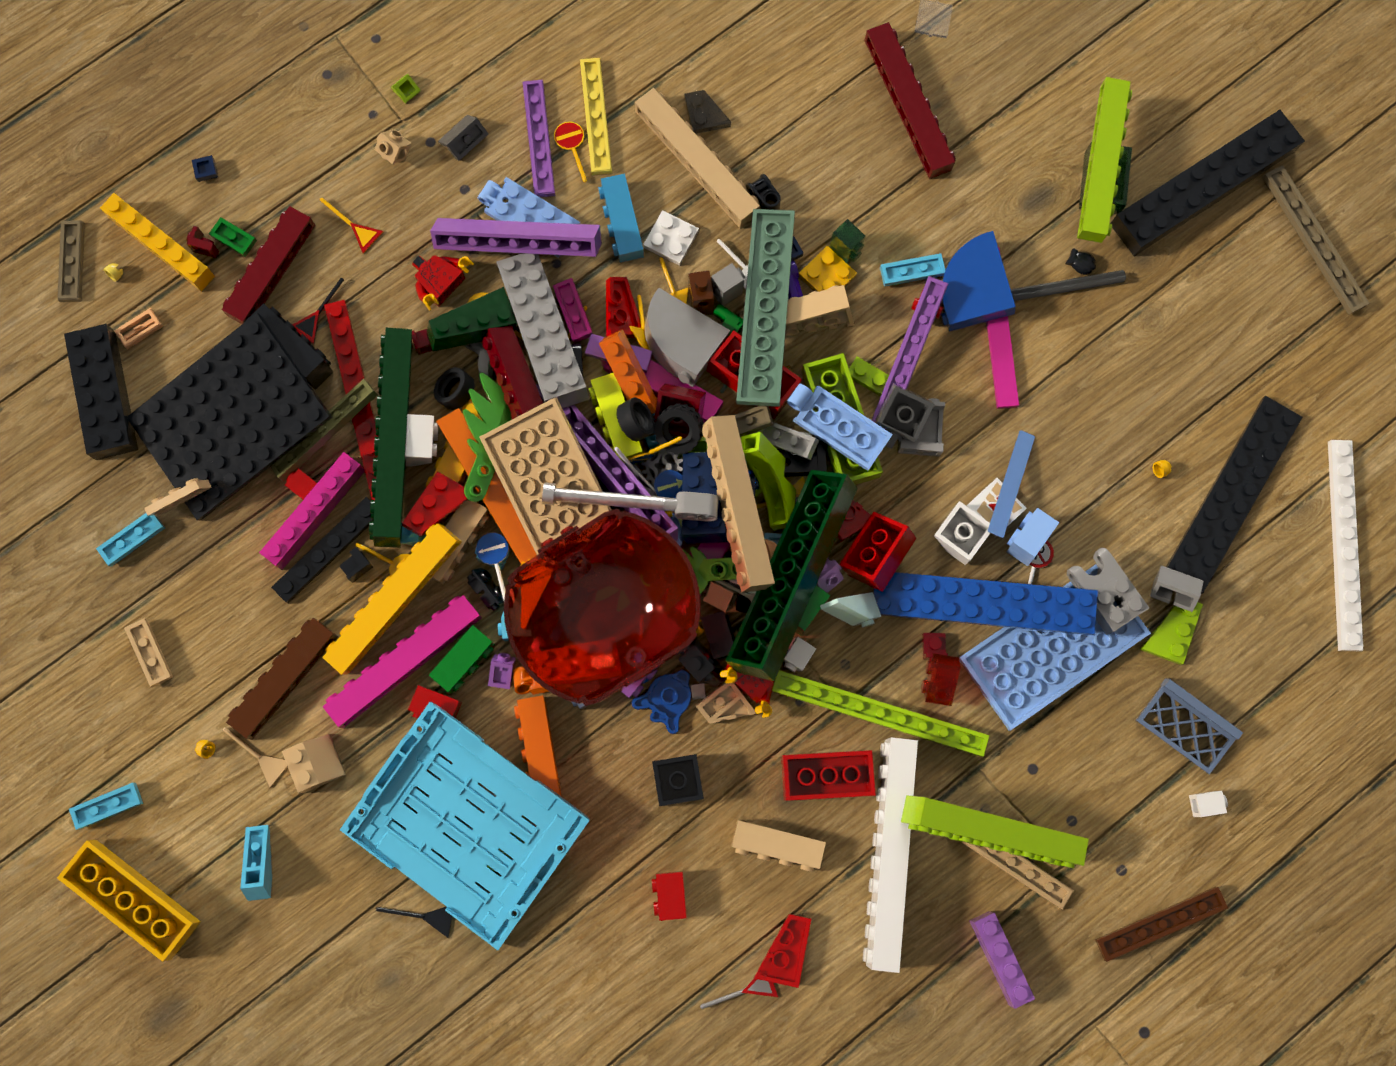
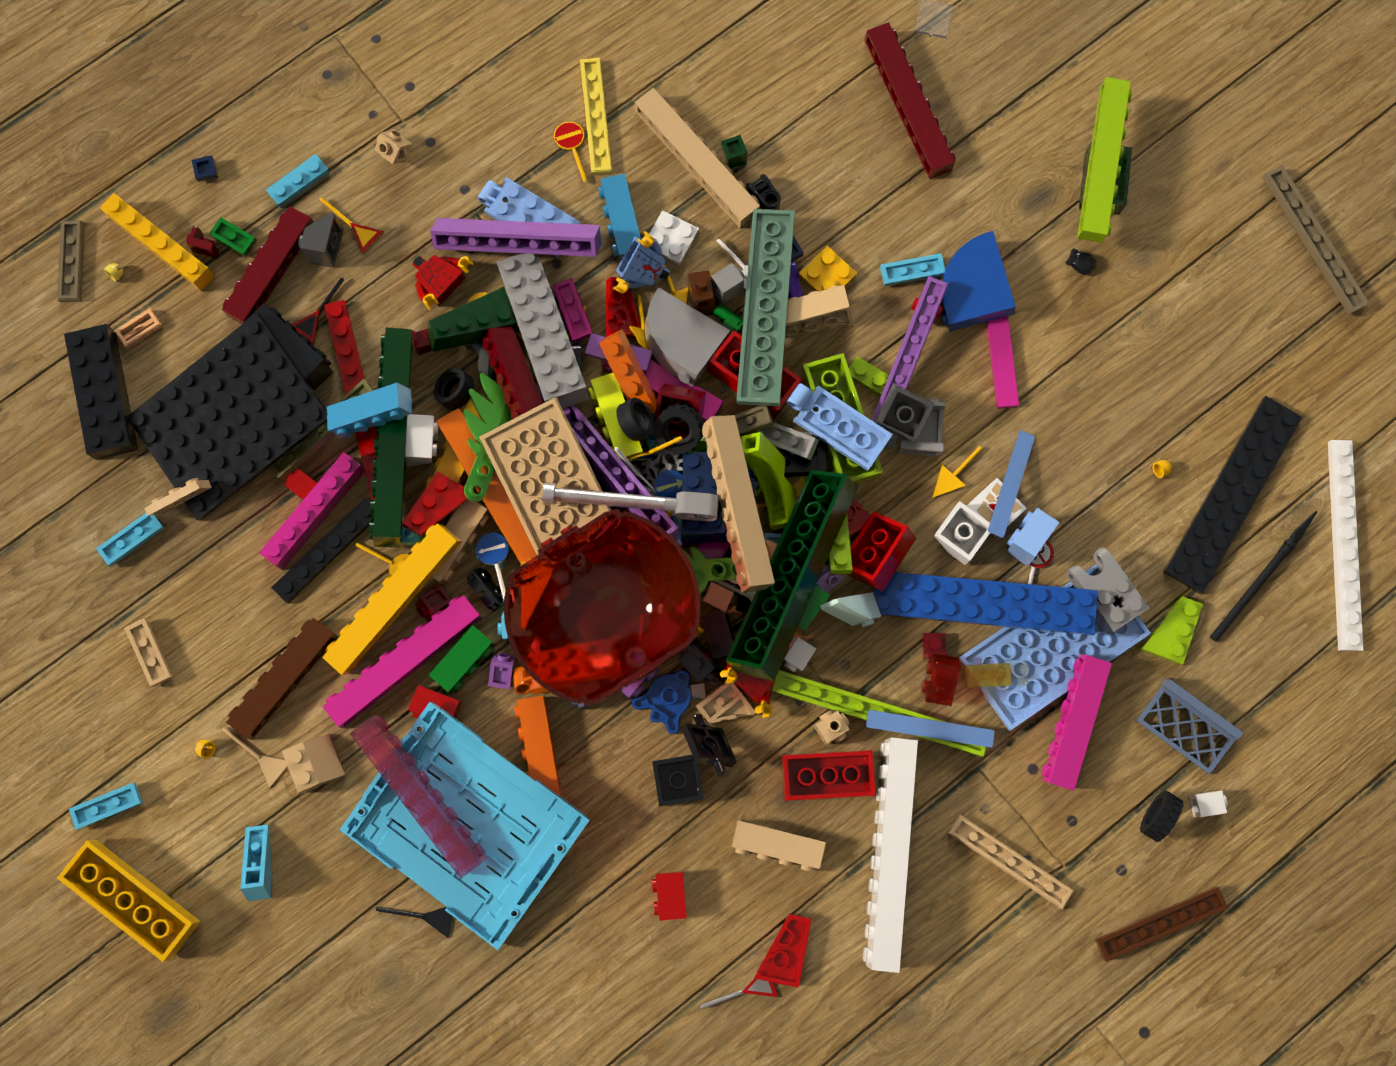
(297, 180): none -> medium azure plate
(322, 240): none -> dark grey slope
(356, 565): black panel -> none
(369, 410): none -> dark azure brick
(405, 88): lime slope -> none
(418, 795): none -> clear pink brick
(432, 601): none -> dark red bracket
(464, 136): dark grey panel -> none
(538, 138): medium lavender tile -> none
(641, 264): none -> medium blue torso
(704, 113): clear smoke wing -> none
(709, 745): none -> black plate
(734, 151): none -> dark green panel
(824, 730): none -> tan brick
(840, 554): none -> lime plate
(847, 241): clear green brick -> none
(930, 728): none -> medium blue sticker
(947, 481): none -> yellow piece
(987, 675): none -> clear yellow plate
(994, 832): lime brick -> none
(1002, 959): medium lavender brick -> none
(1068, 285): dark grey axle -> none
(1076, 721): none -> dark pink brick
(1161, 816): none -> black tyre
(1187, 588): light grey piece -> none
(1206, 182): black brick -> none
(1284, 551): none -> black piece

